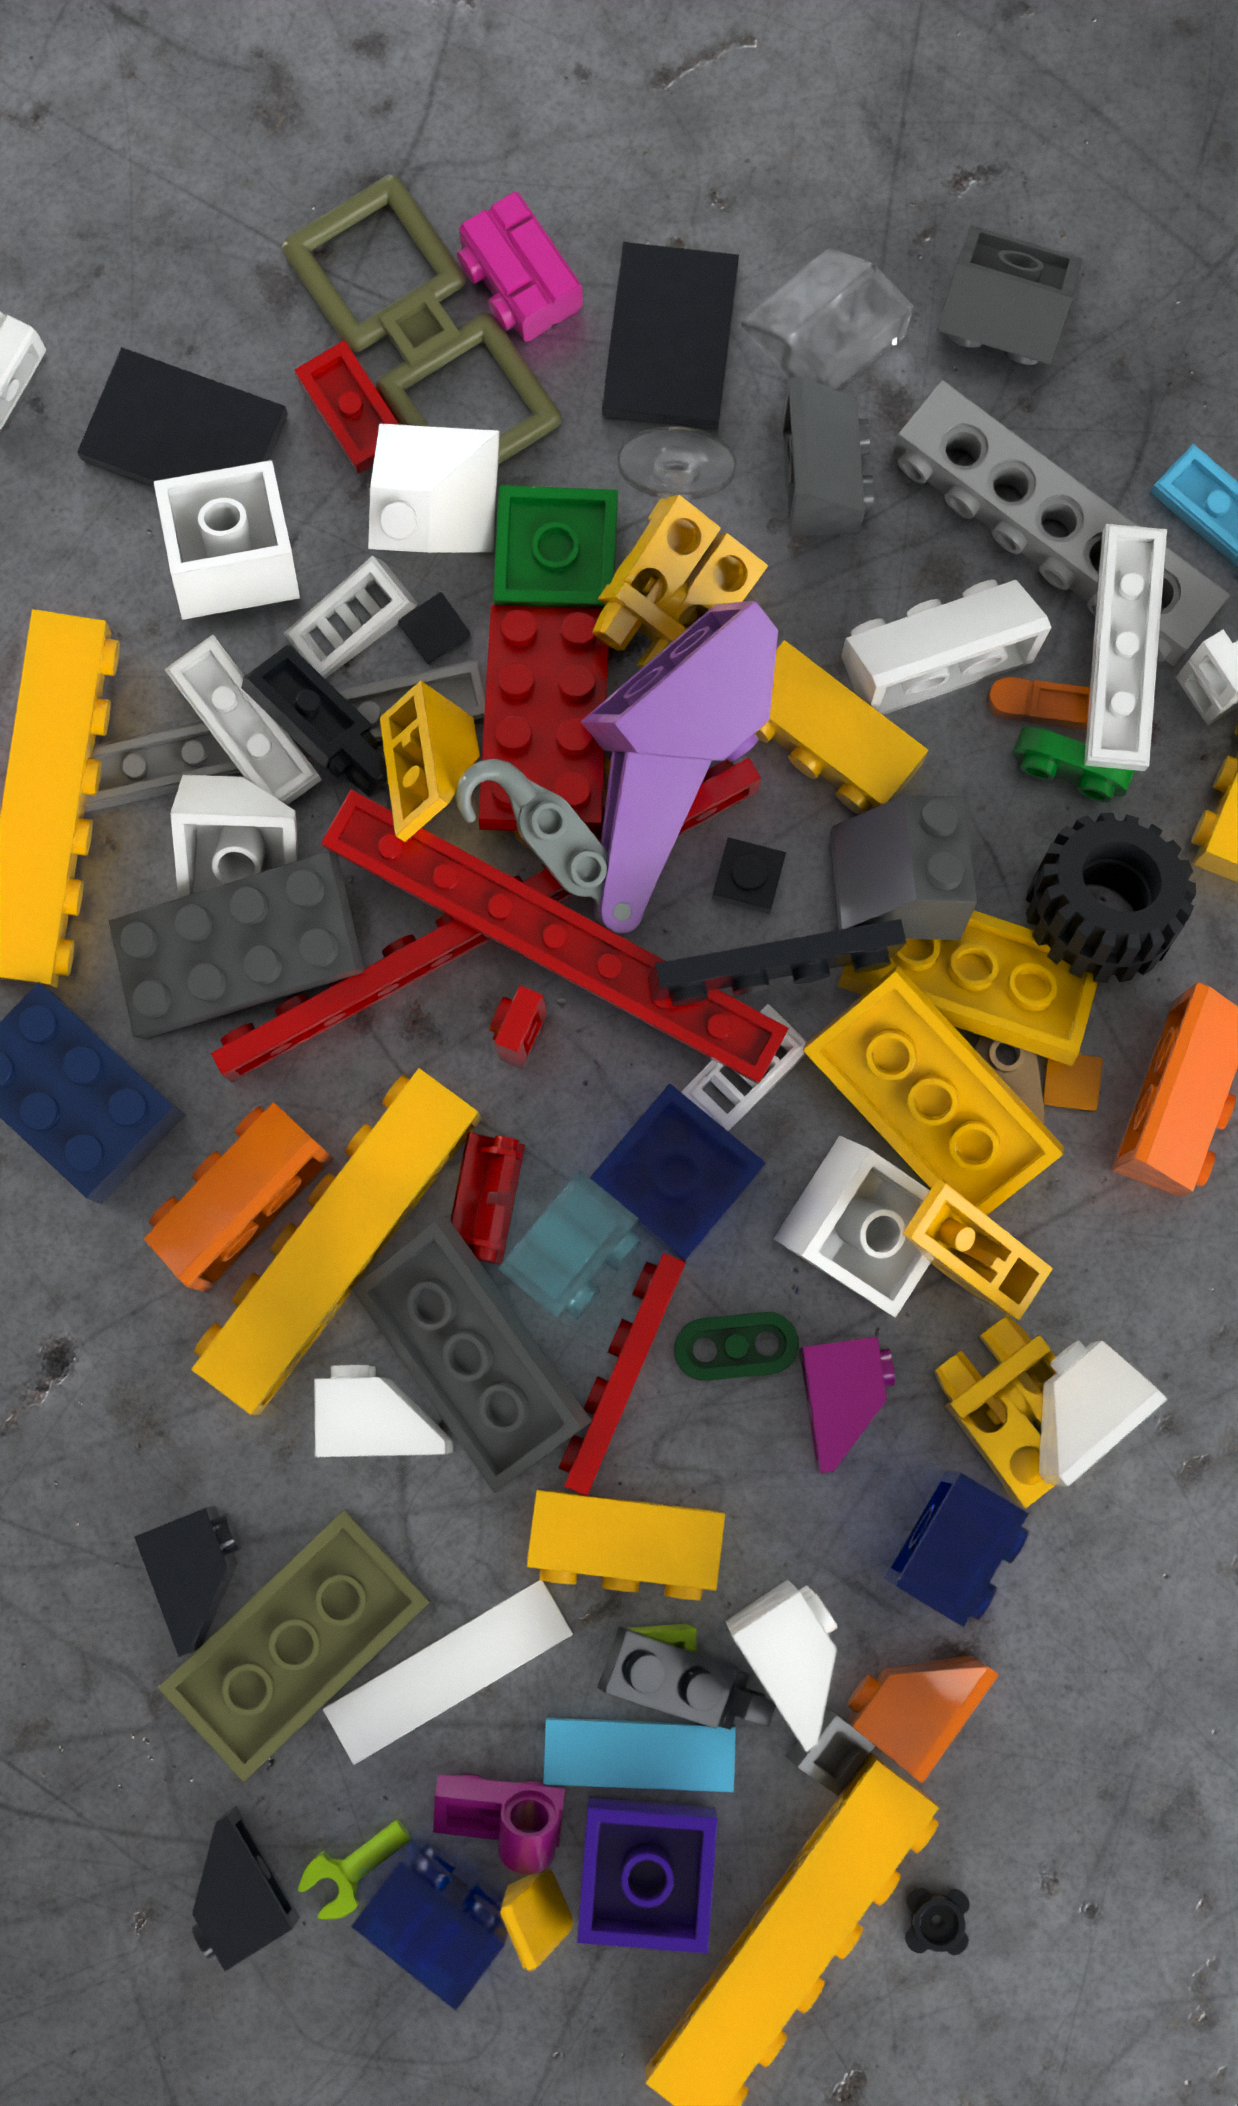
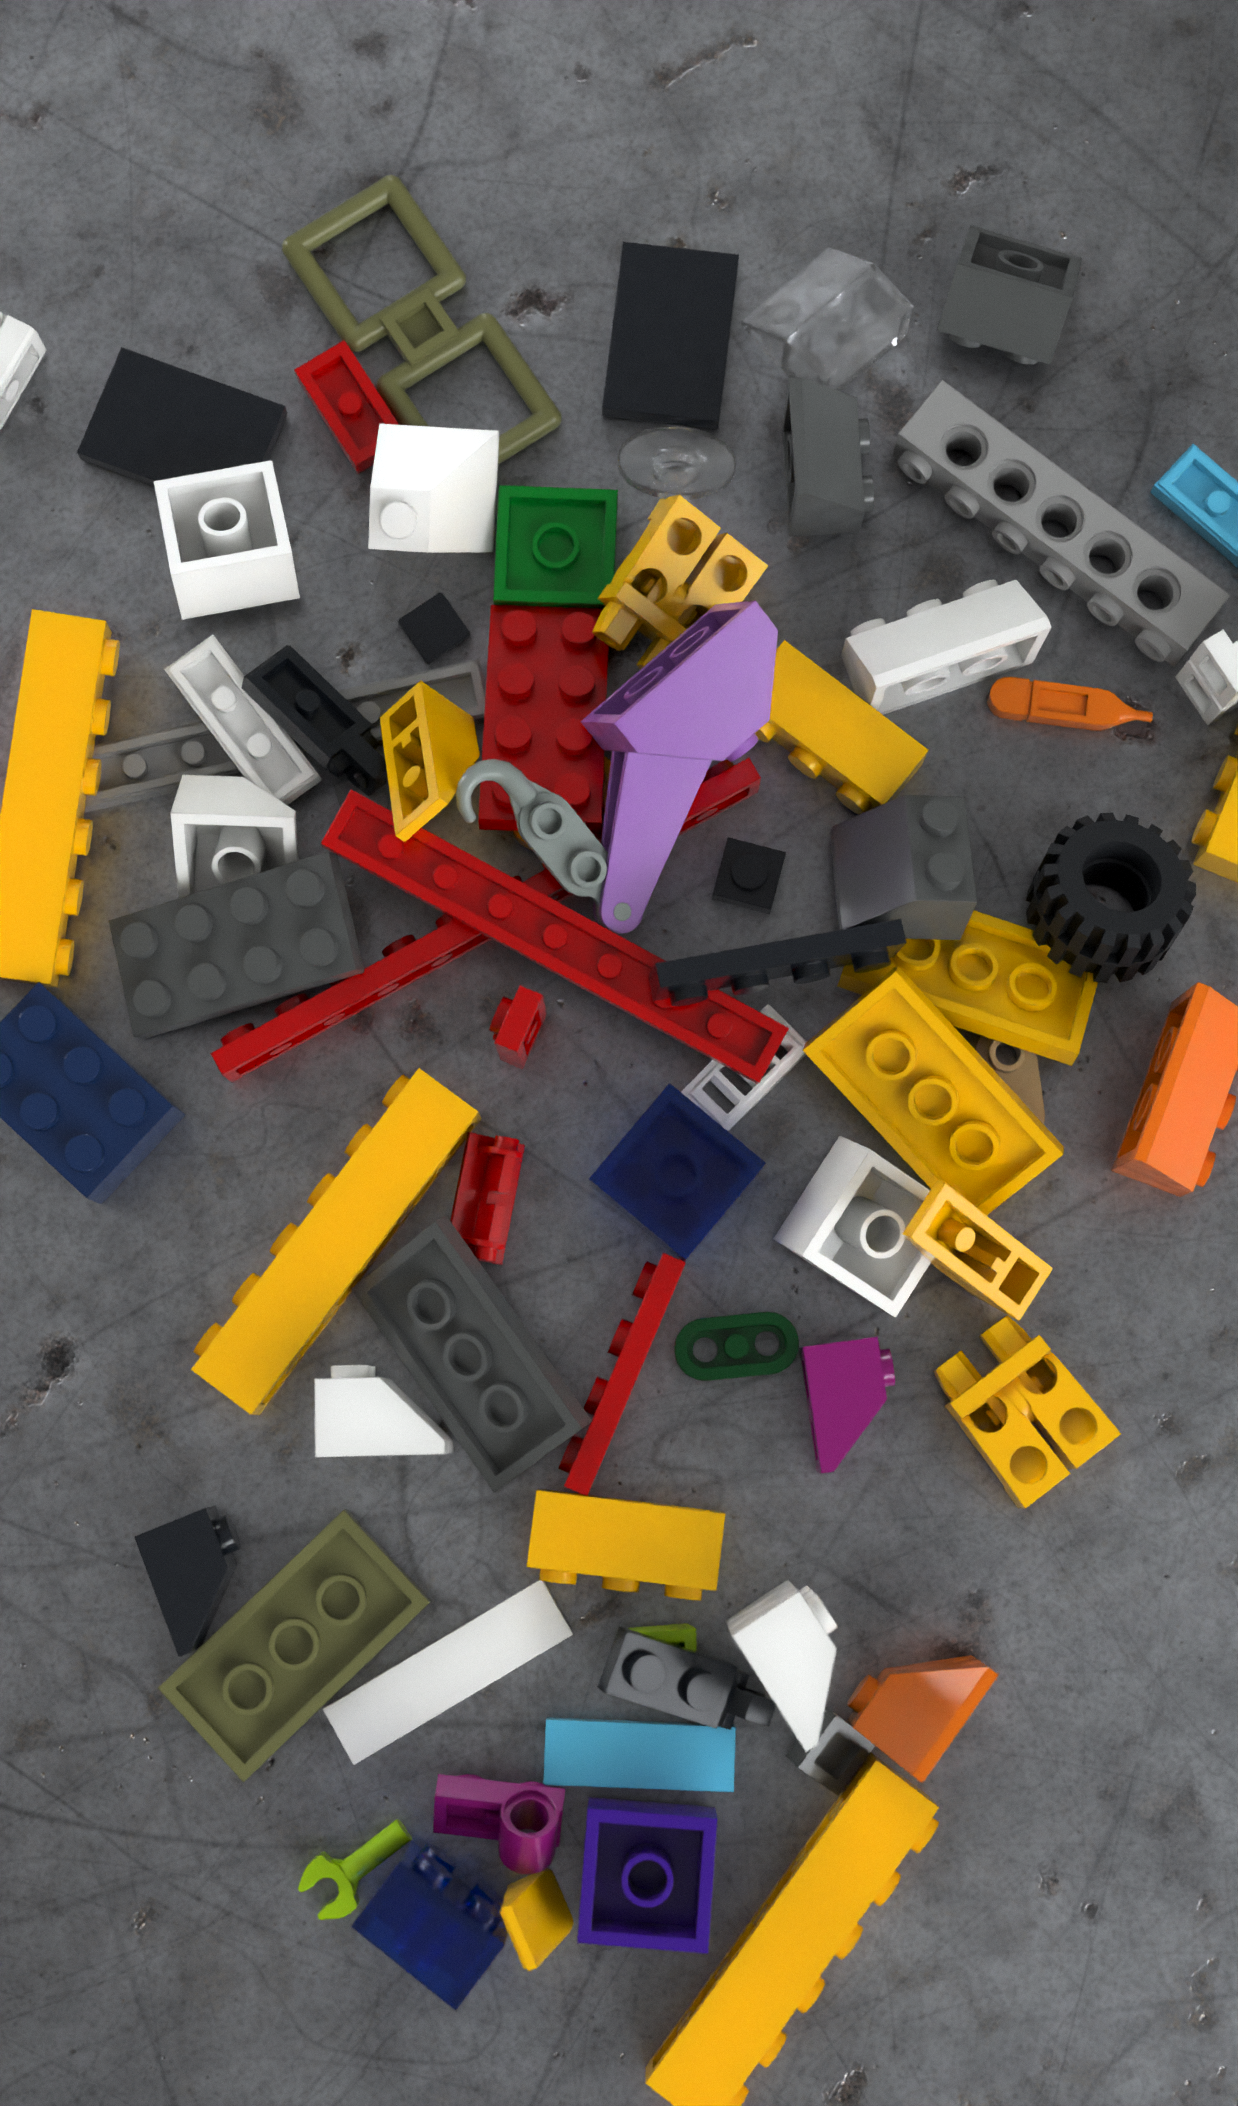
(235, 1197): orange slope -> none
(239, 1896): black slope -> none
(337, 601): white slope -> none
(519, 267): dark pink brick -> none
(571, 1248): clear light blue brick -> none
(948, 1936): black plate -> none
(959, 1548): clear blue brick -> none
(1053, 755): green plate -> none
(1073, 1085): light orange piece -> none
(1089, 1409): white slope -> none
(1125, 647): white tile -> none

